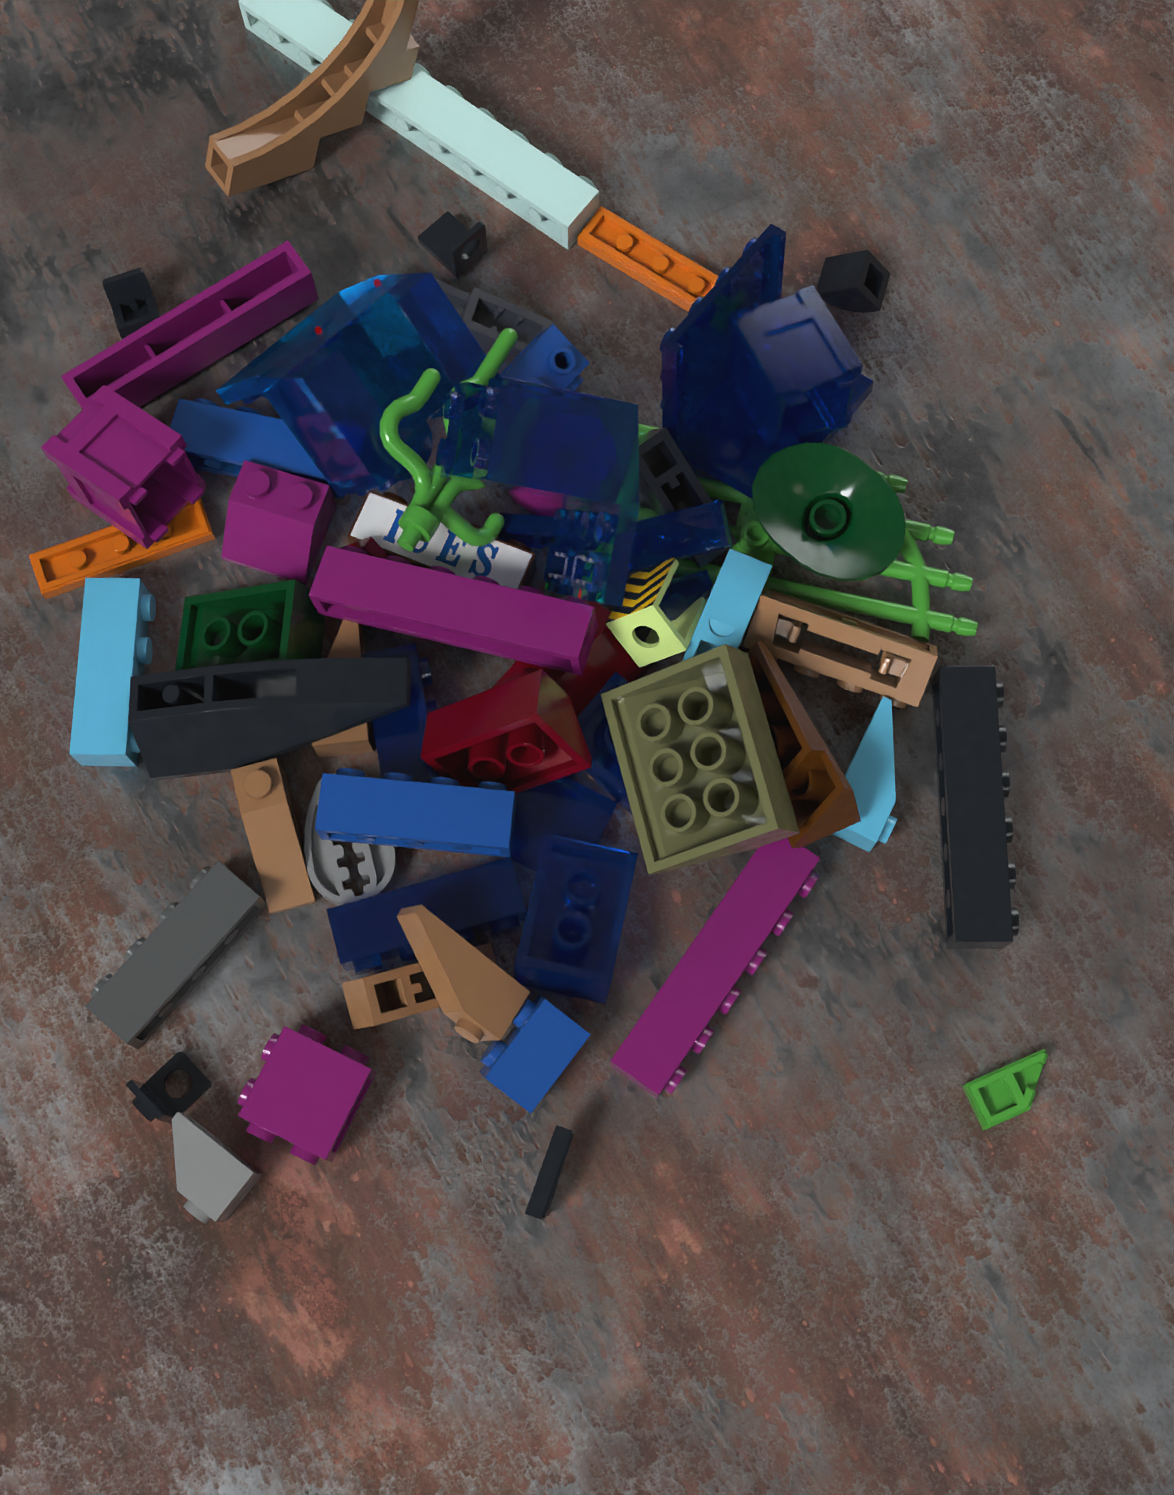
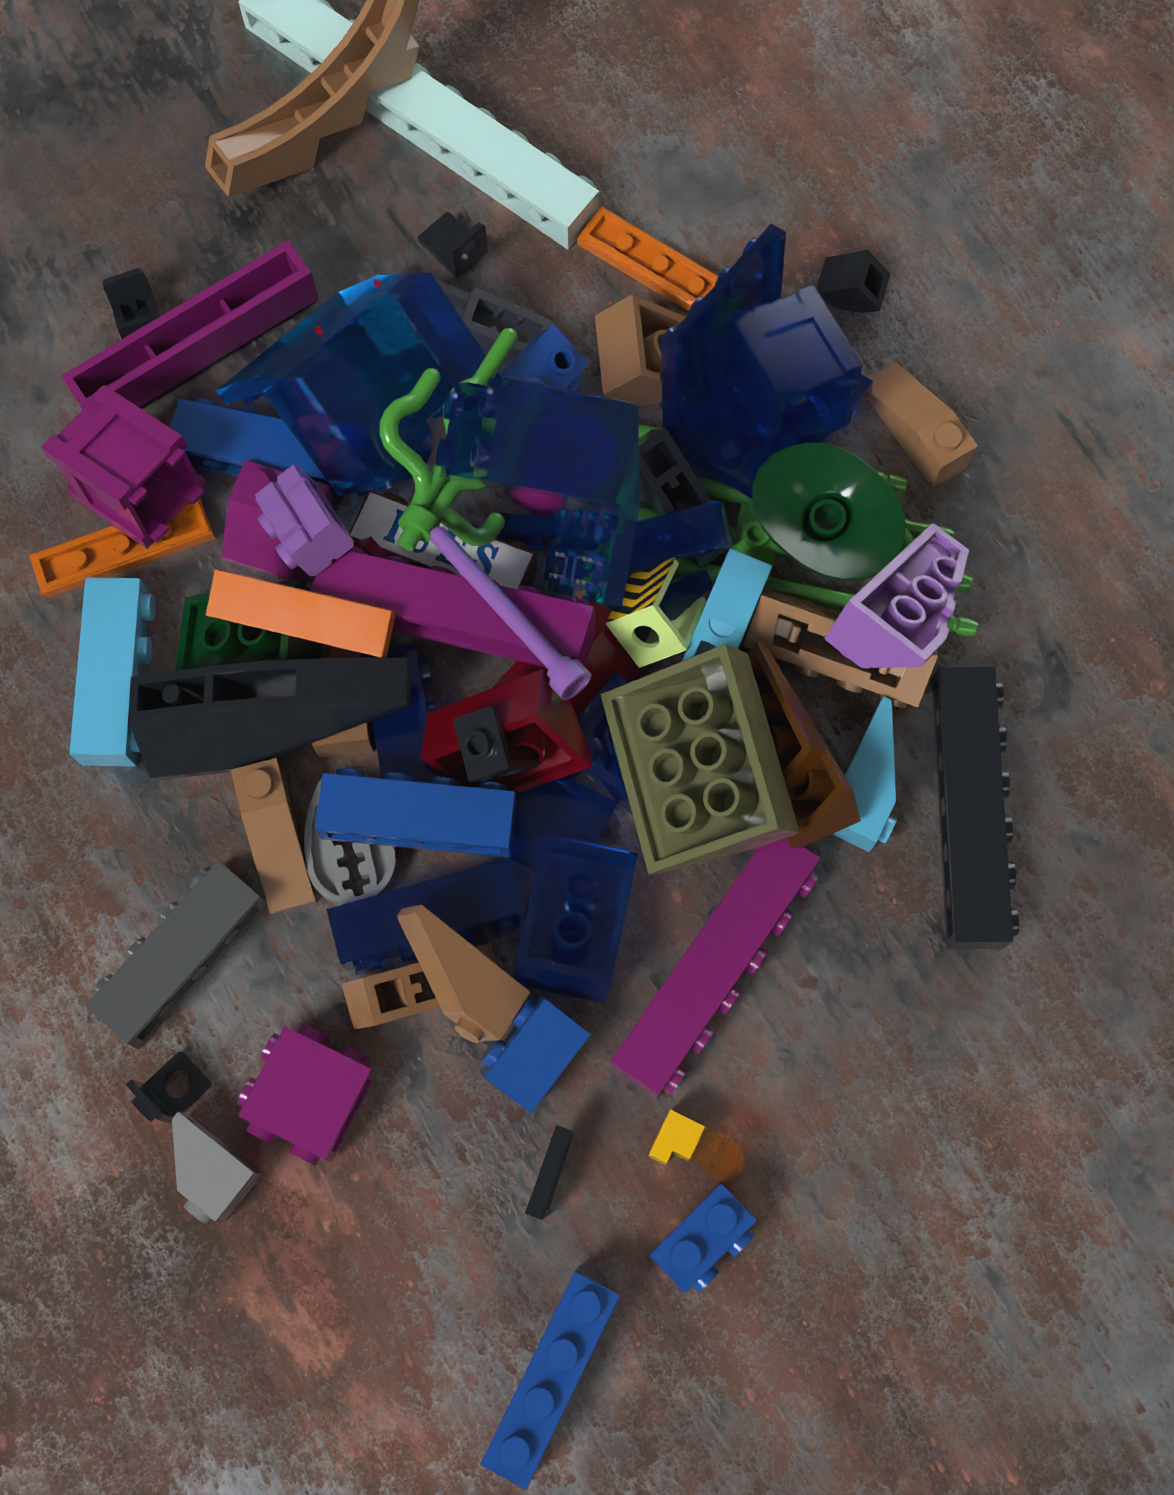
(301, 613): none -> orange tile
(302, 521): none -> medium lavender brick
(485, 746): none -> black bracket
(550, 1380): none -> blue brick
(566, 675): none -> medium lavender piece
(630, 349): none -> medium nougat slope
(702, 1239): none -> blue brick
(715, 1154): none -> leg
(905, 607): none -> medium lavender wedge
(921, 425): none -> medium nougat slope
(1006, 1090): bright green tile -> none

